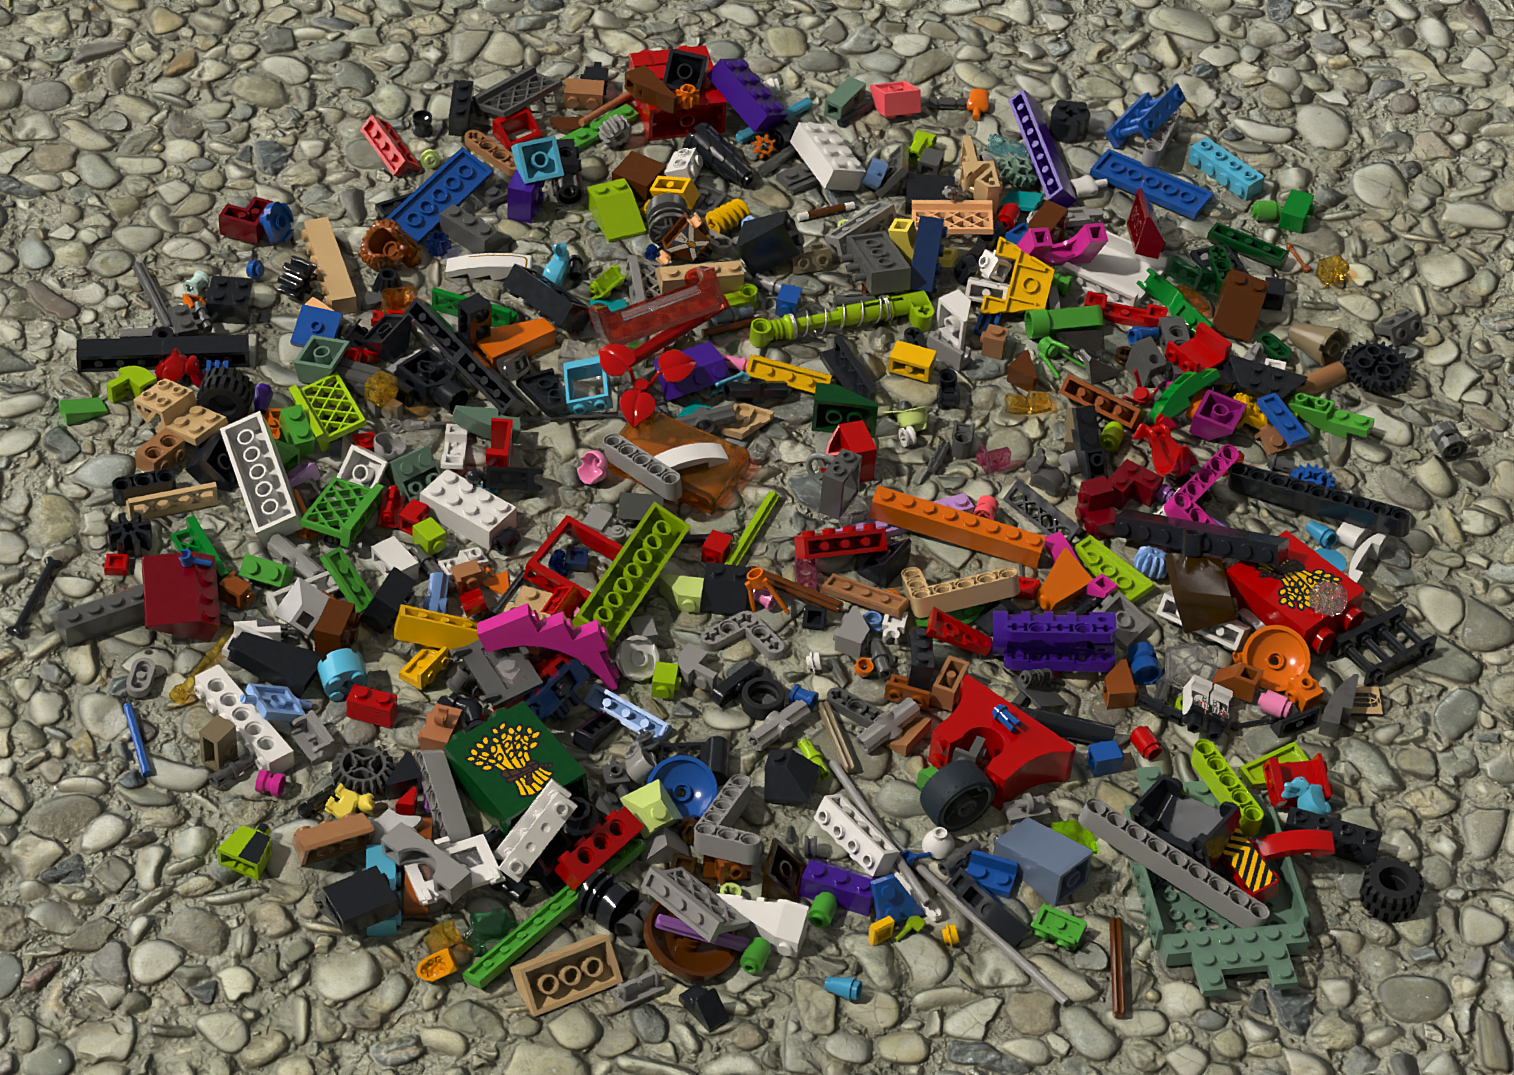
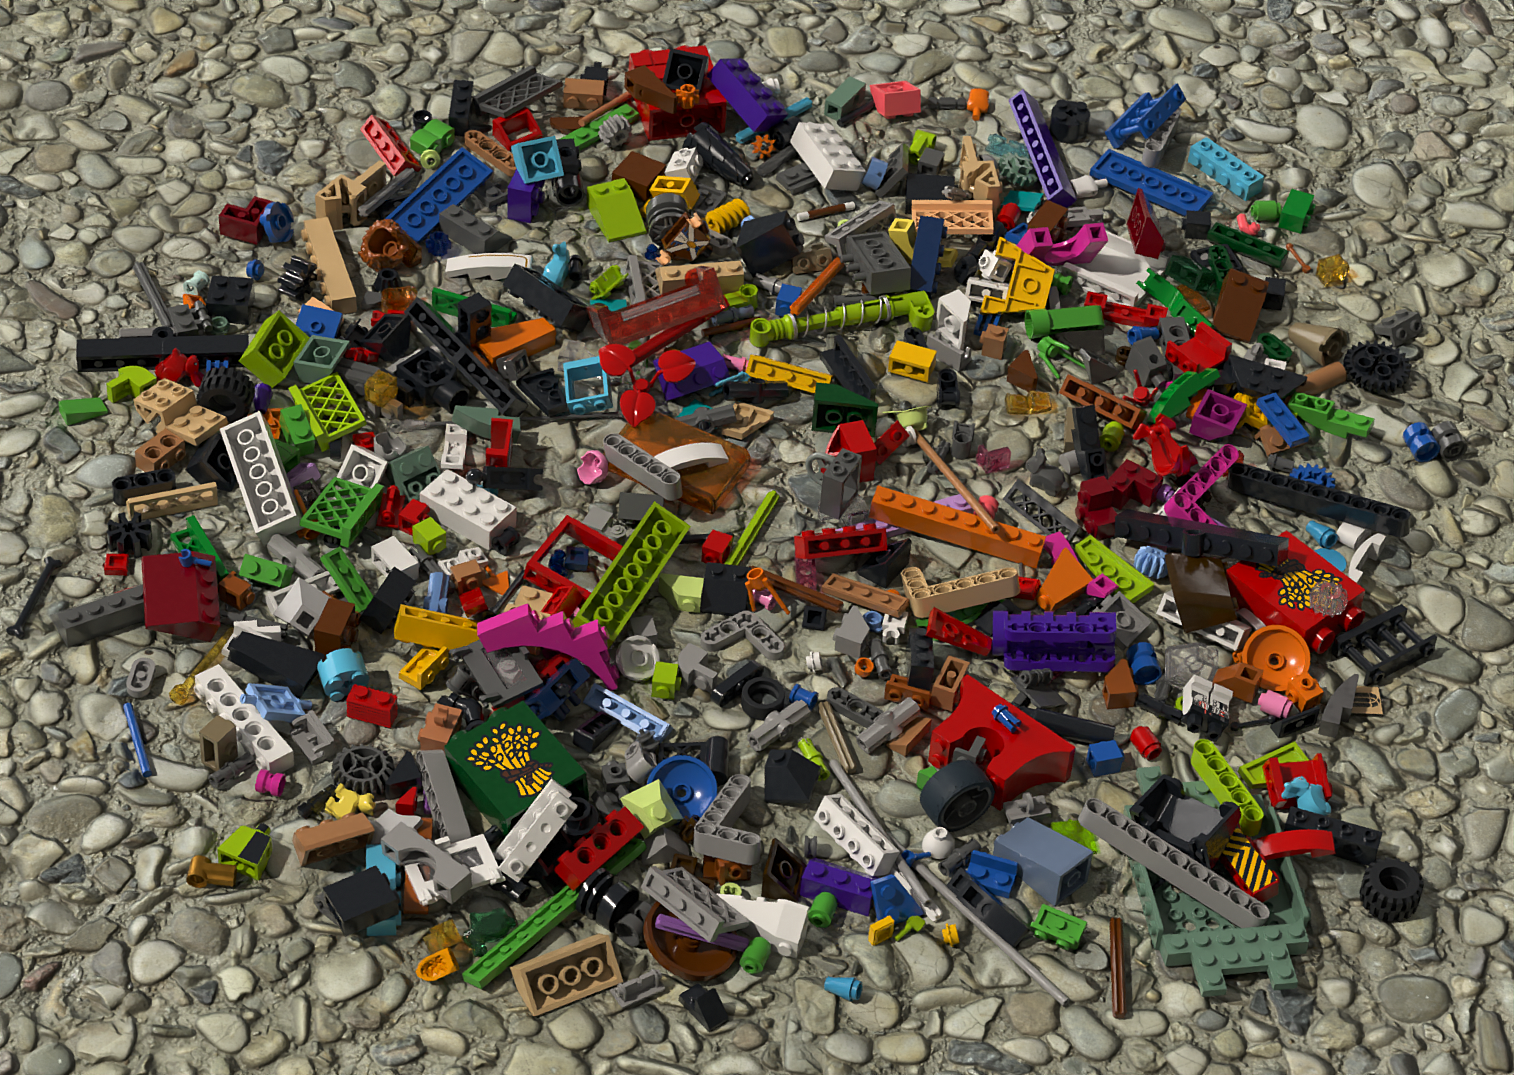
(205, 872): none -> pearl gold piece
(220, 326): none -> sand green plate
(274, 349): none -> lime brick
(347, 195): none -> tan piece
(386, 192): none -> light grey axle
(433, 136): none -> bright green brick
(816, 286): none -> orange axle
(890, 441): none -> red hinge
(964, 492): none -> medium nougat piece
(1196, 224): none -> black brick
(1245, 227): none -> coral arm
(1421, 442): none -> blue wheel

